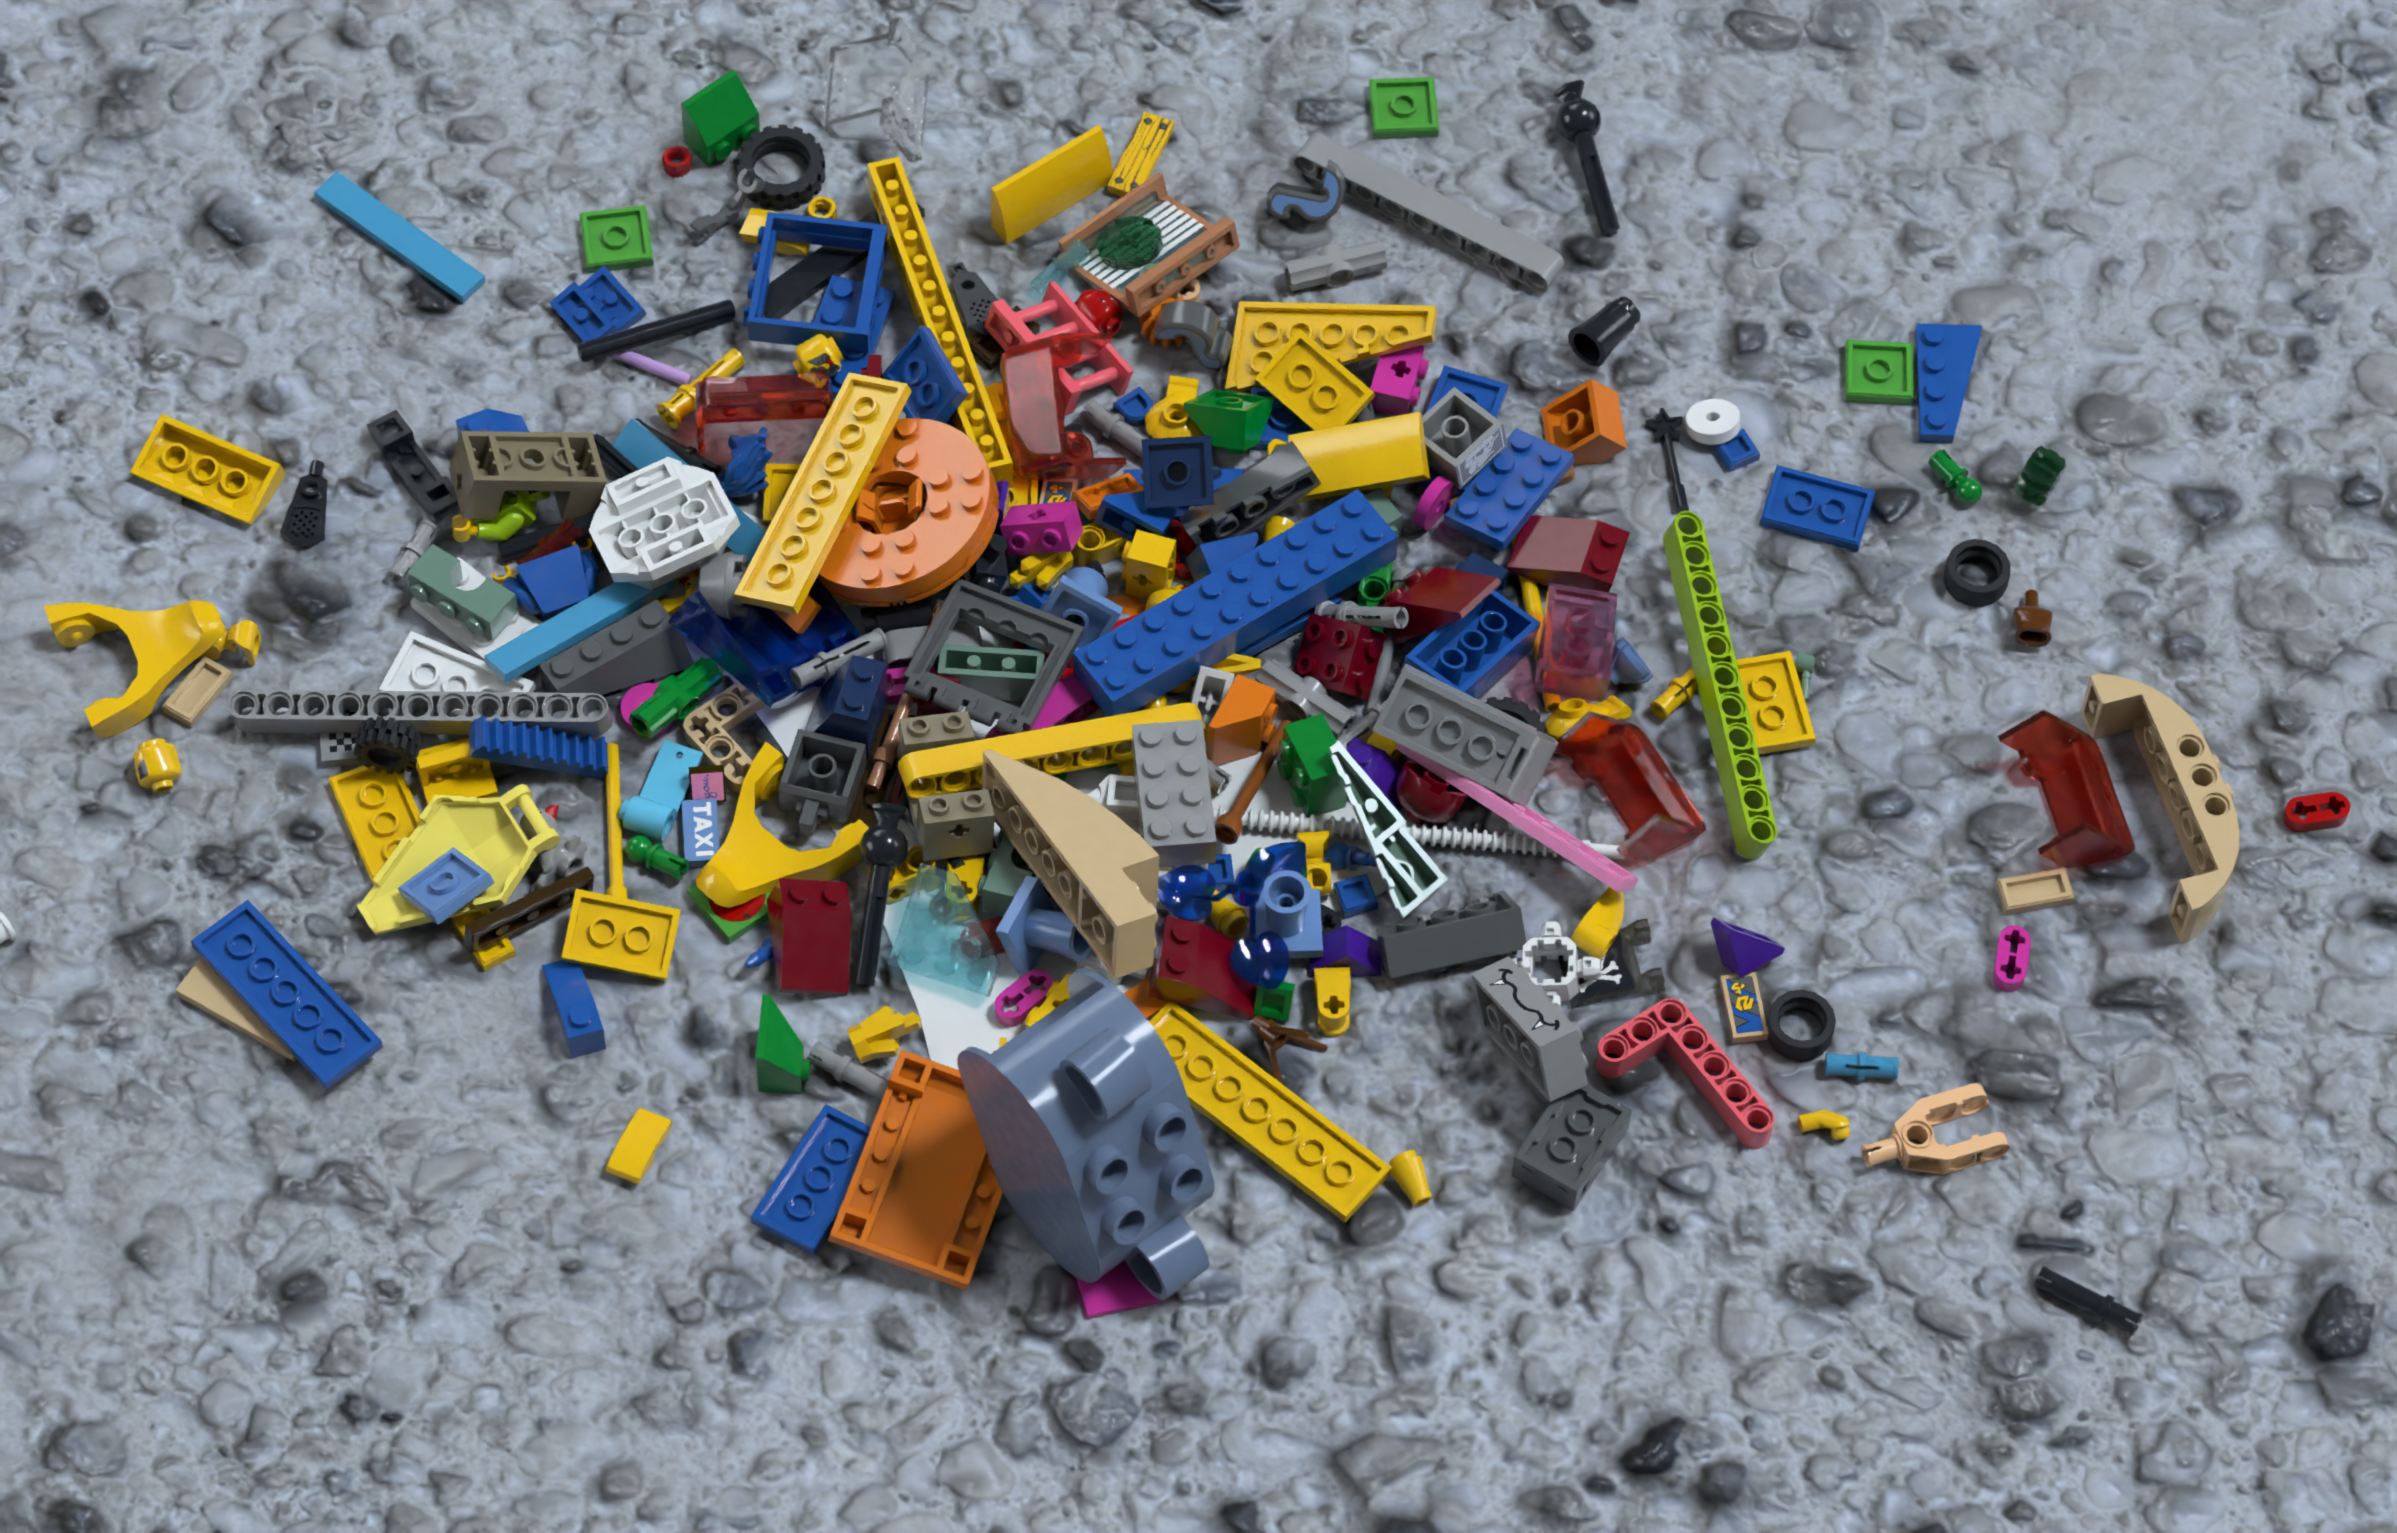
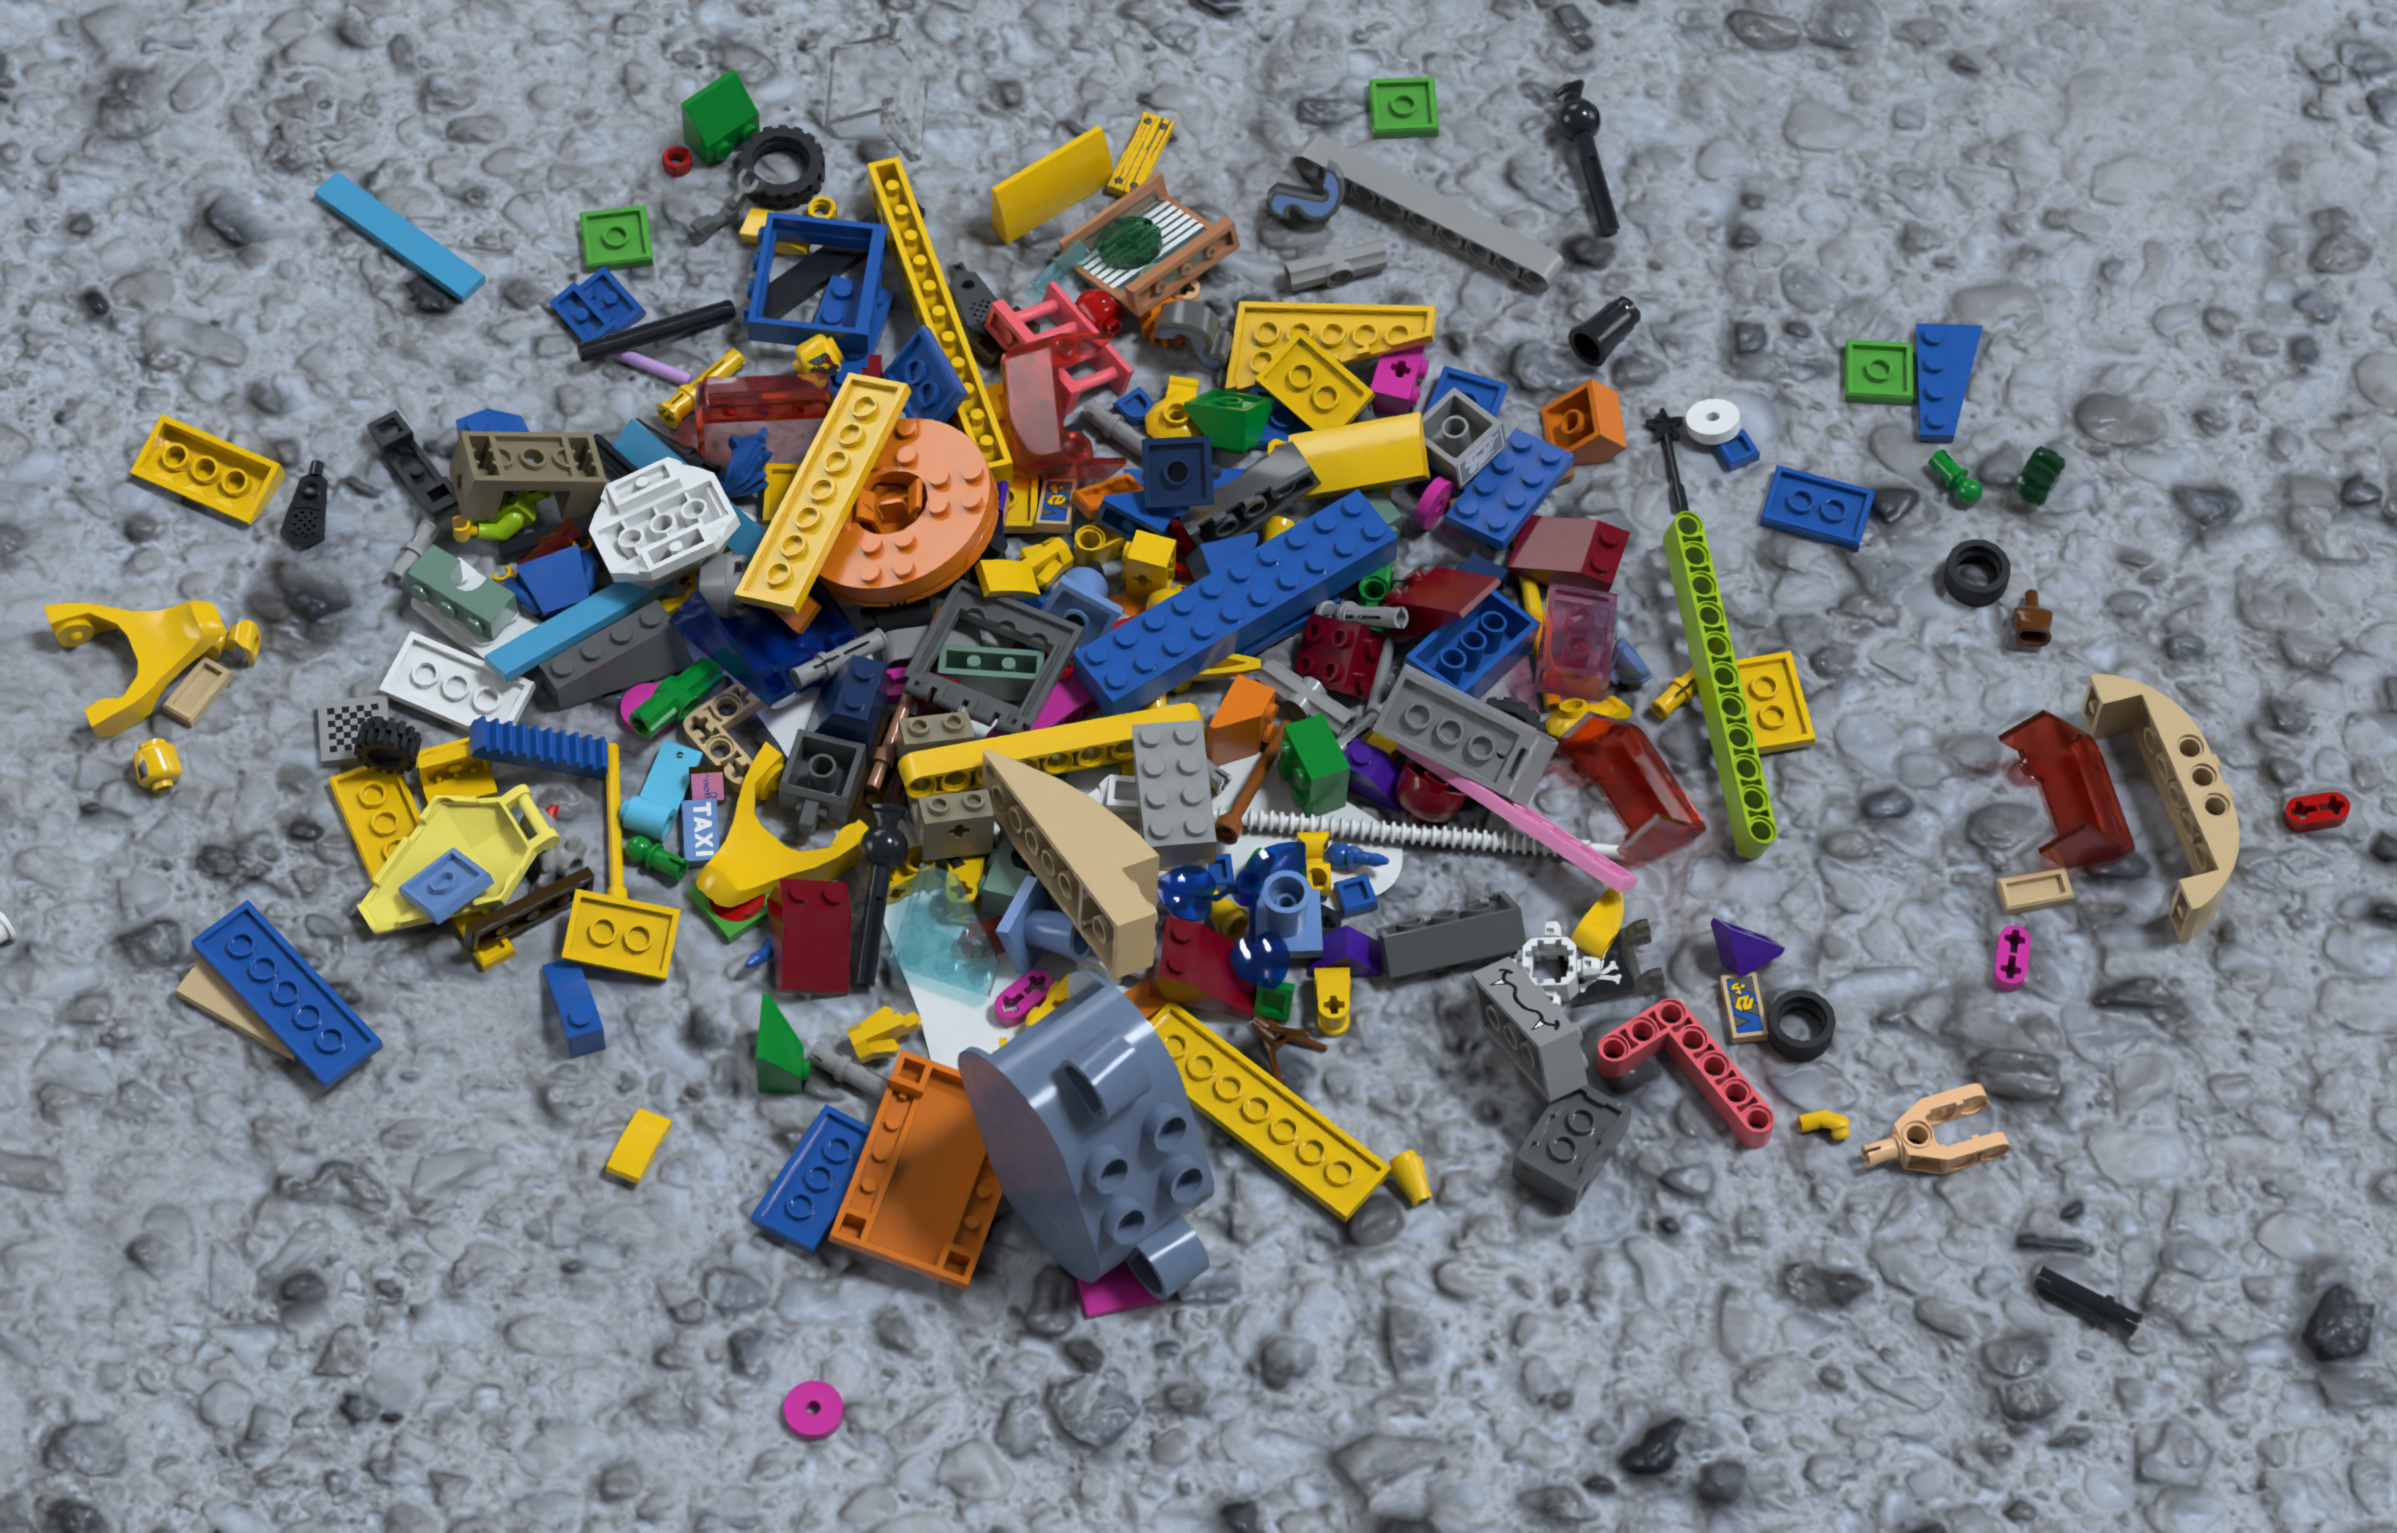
(407, 703): light grey beam -> none
(813, 1426): none -> dark pink piece
(1007, 579): none -> yellow slope
(1042, 528): dark pink brick -> none
(1210, 691): white slope -> none
(1400, 859): sand green wedge -> none
(1805, 664): sand green hand -> none
(1886, 1066): dark azure pin -> none

